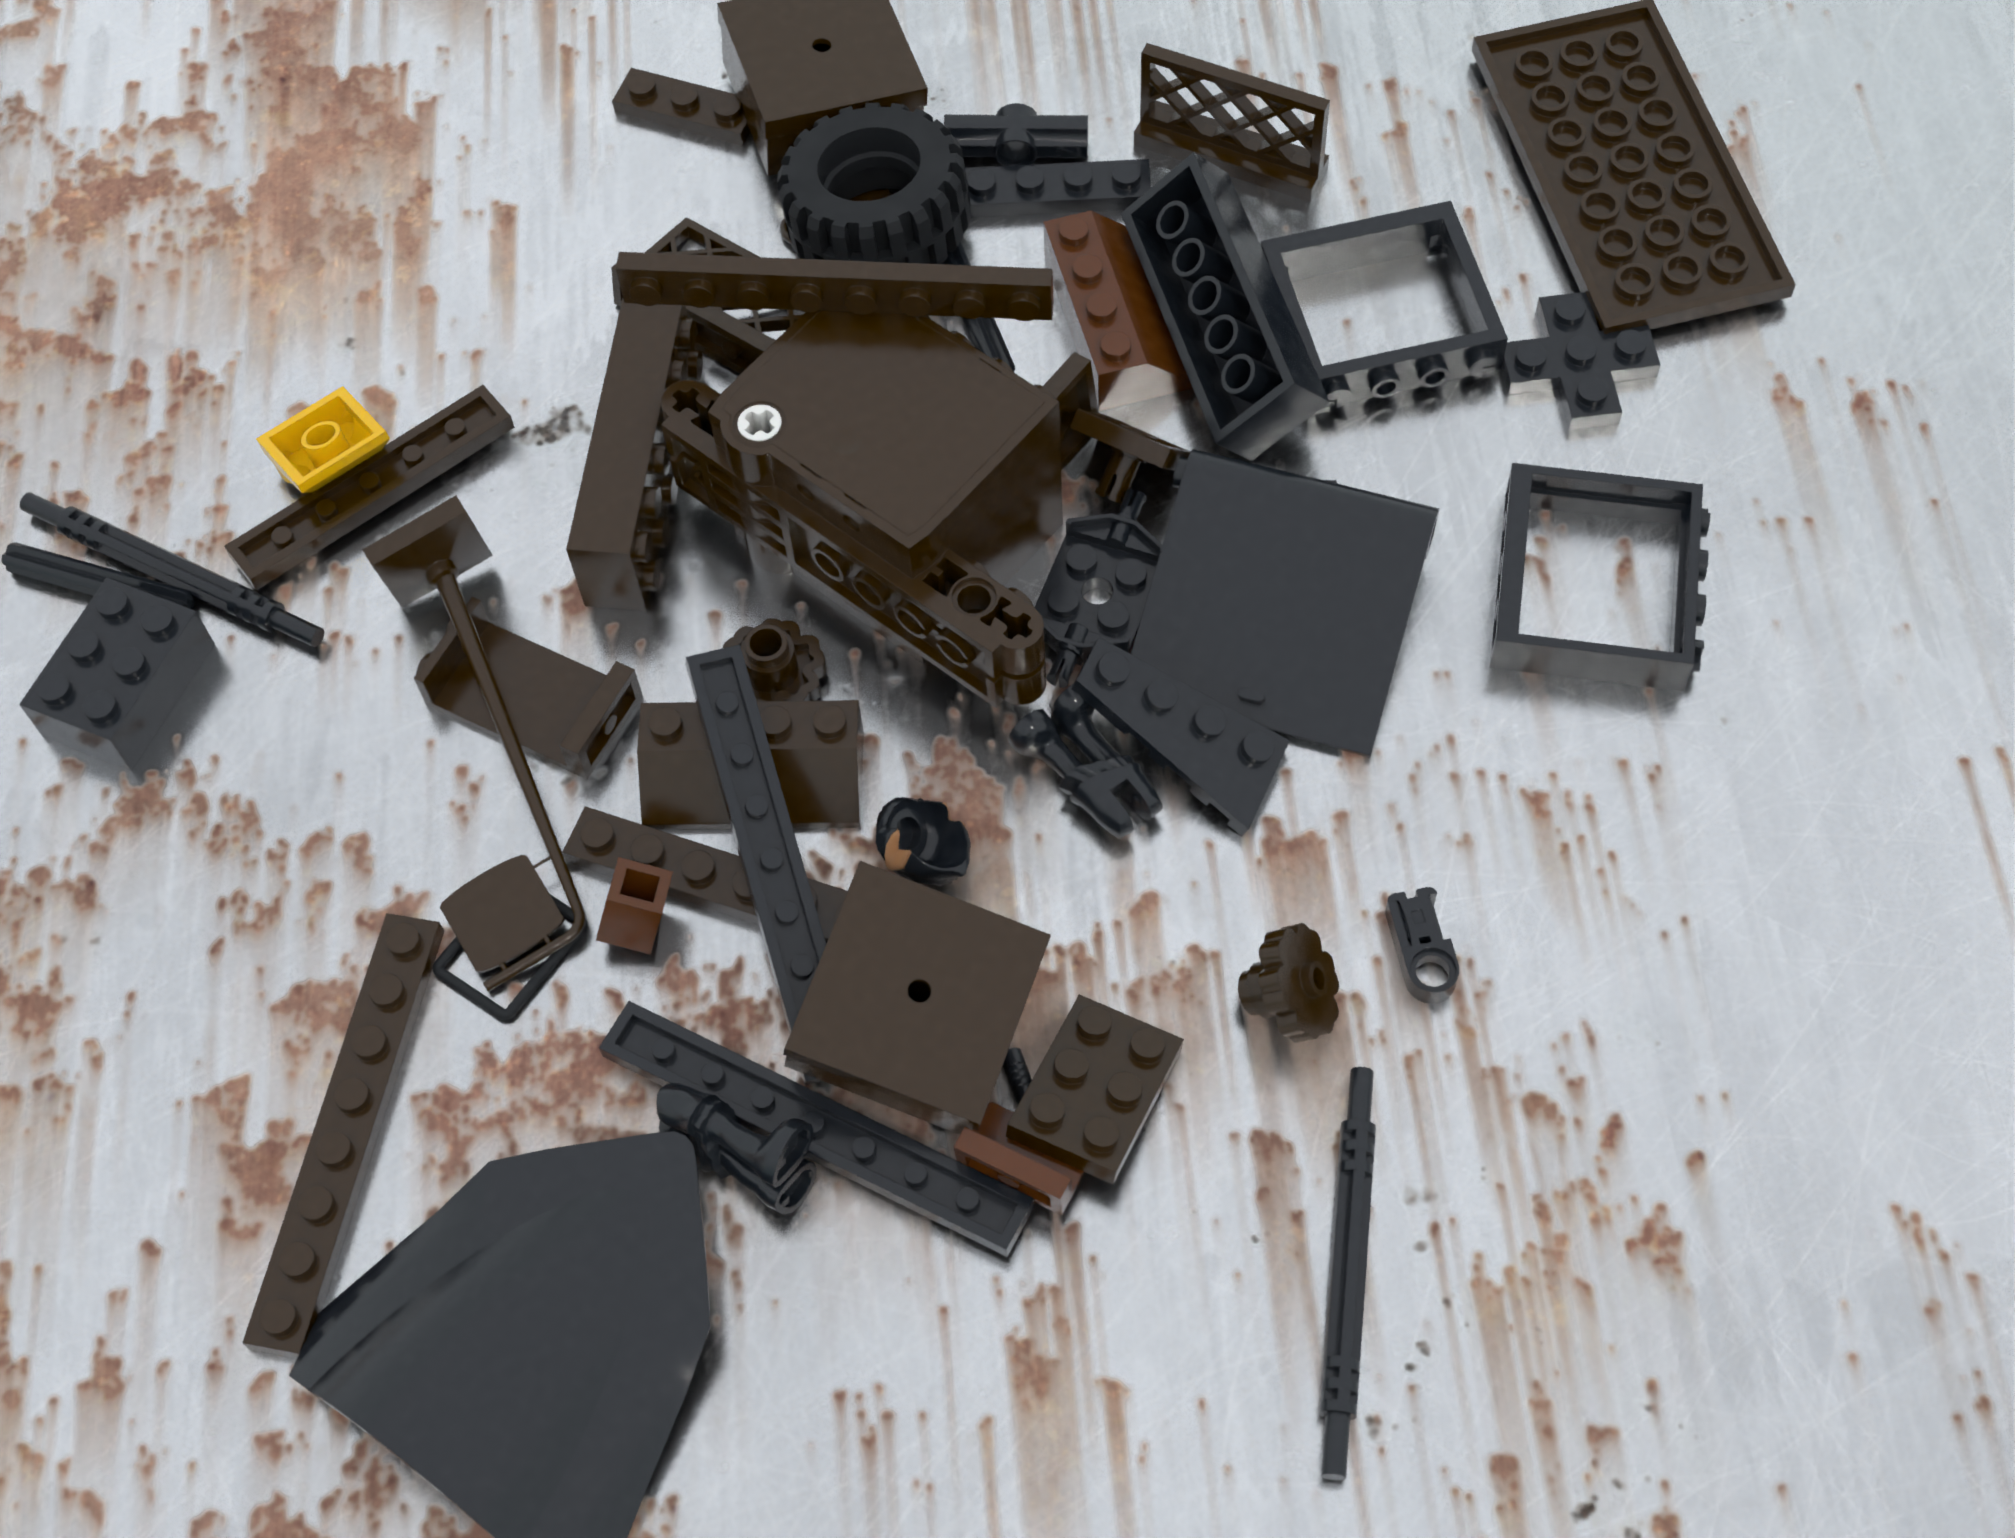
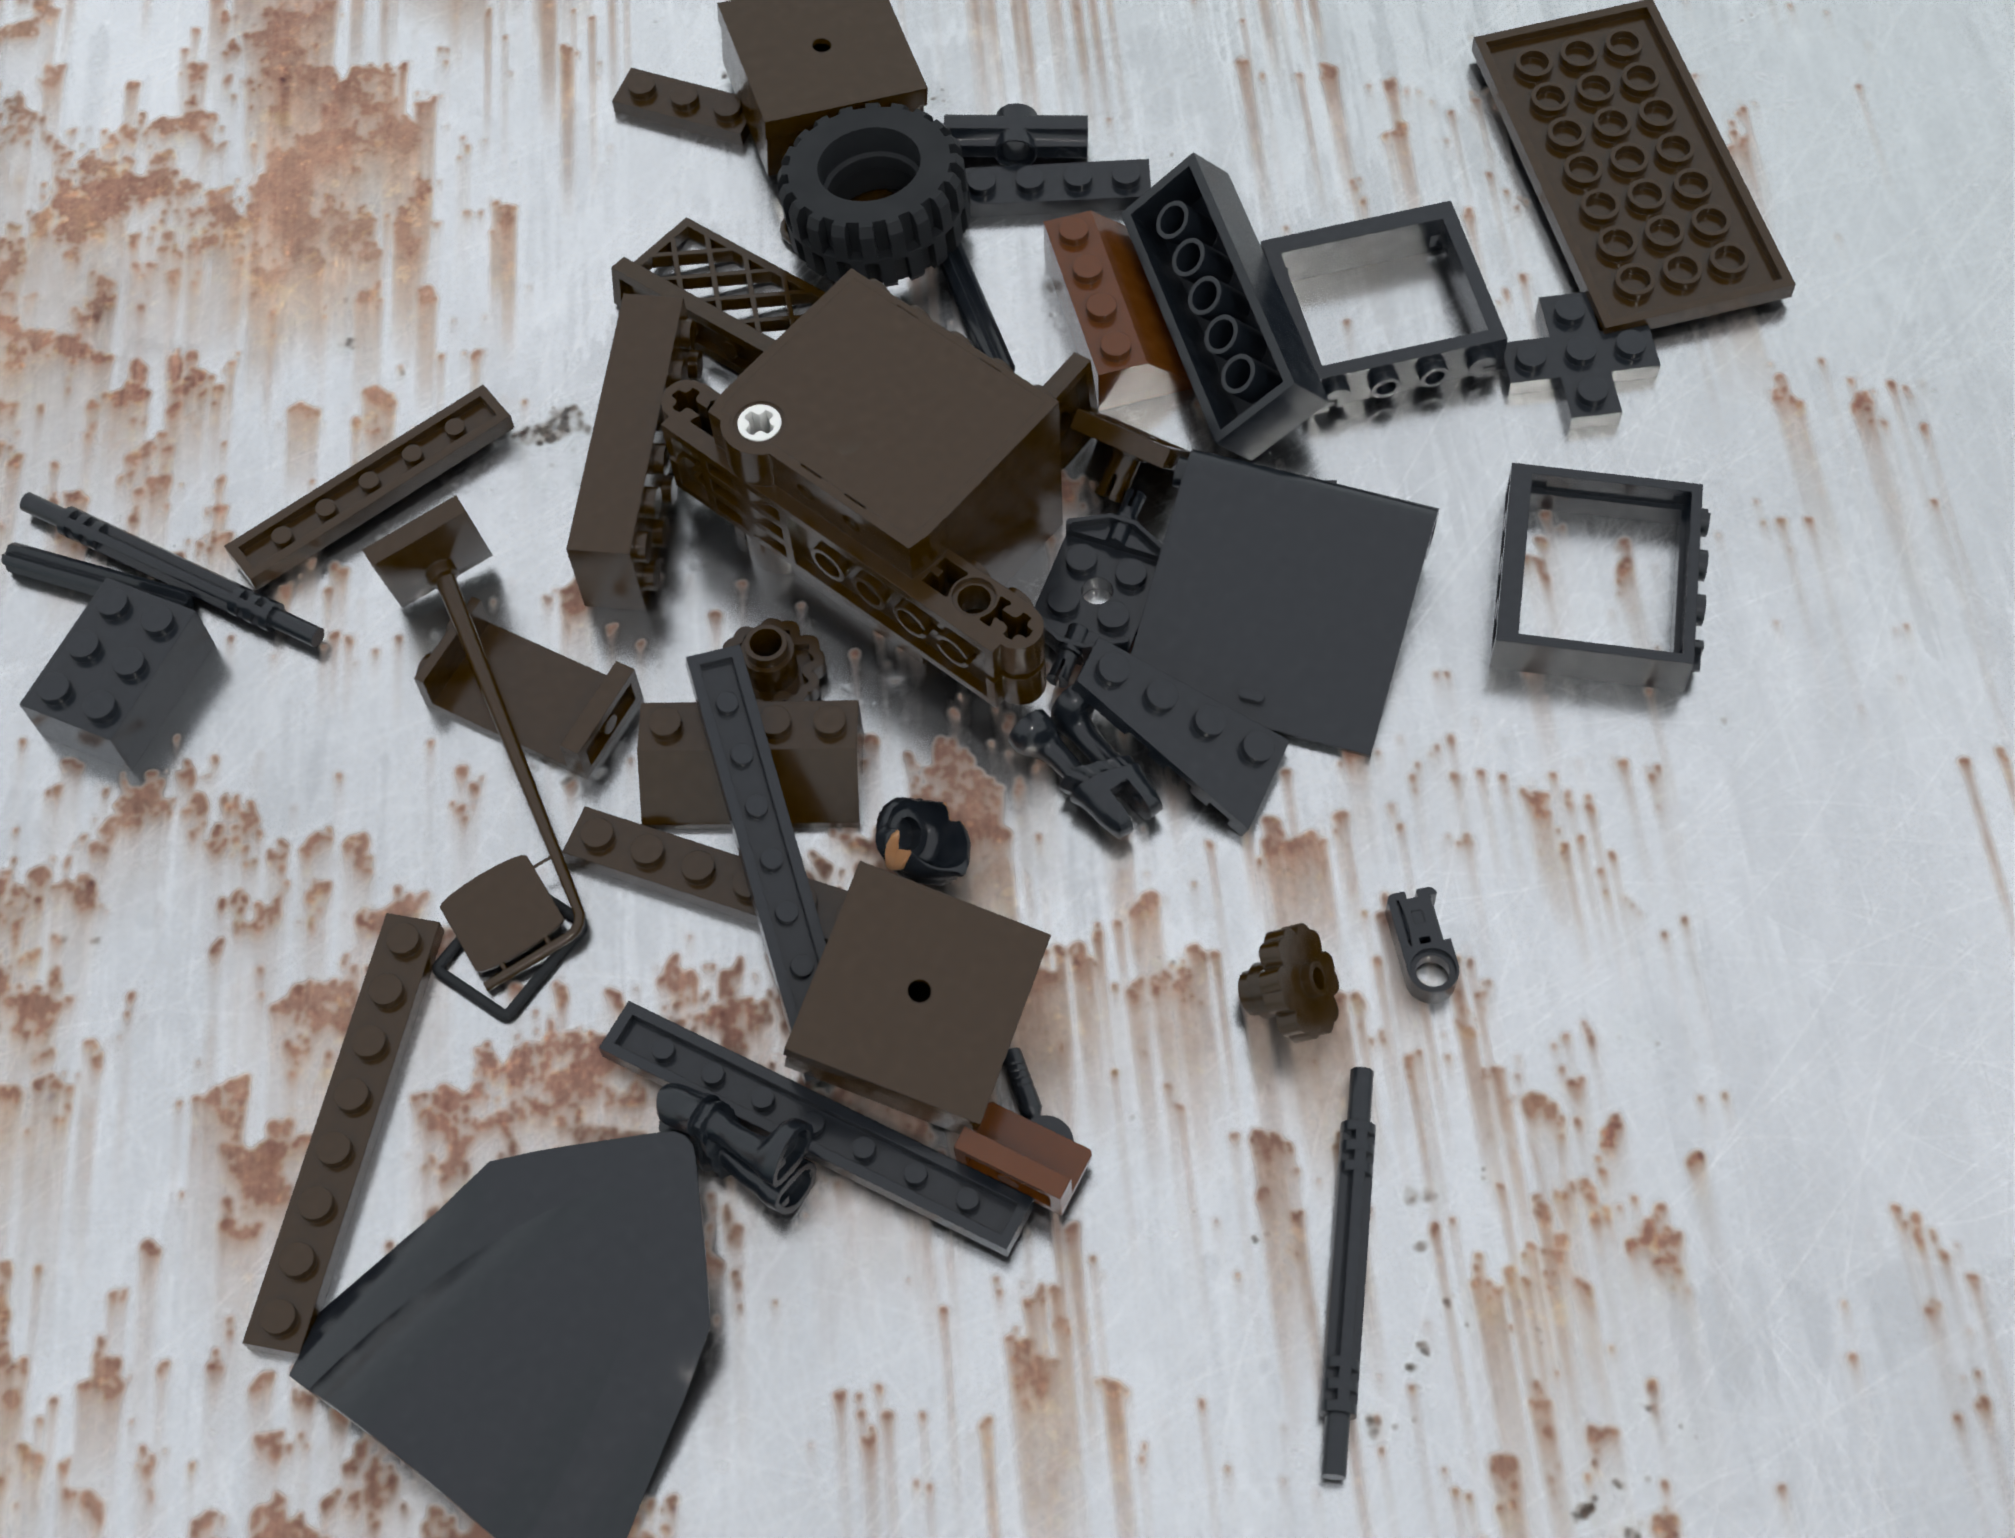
(323, 441): yellow slope -> none
(634, 905): reddish brown brick -> none
(836, 286): dark brown plate -> none
(1095, 1089): dark brown plate -> none
(1254, 157): dark brown fence -> none

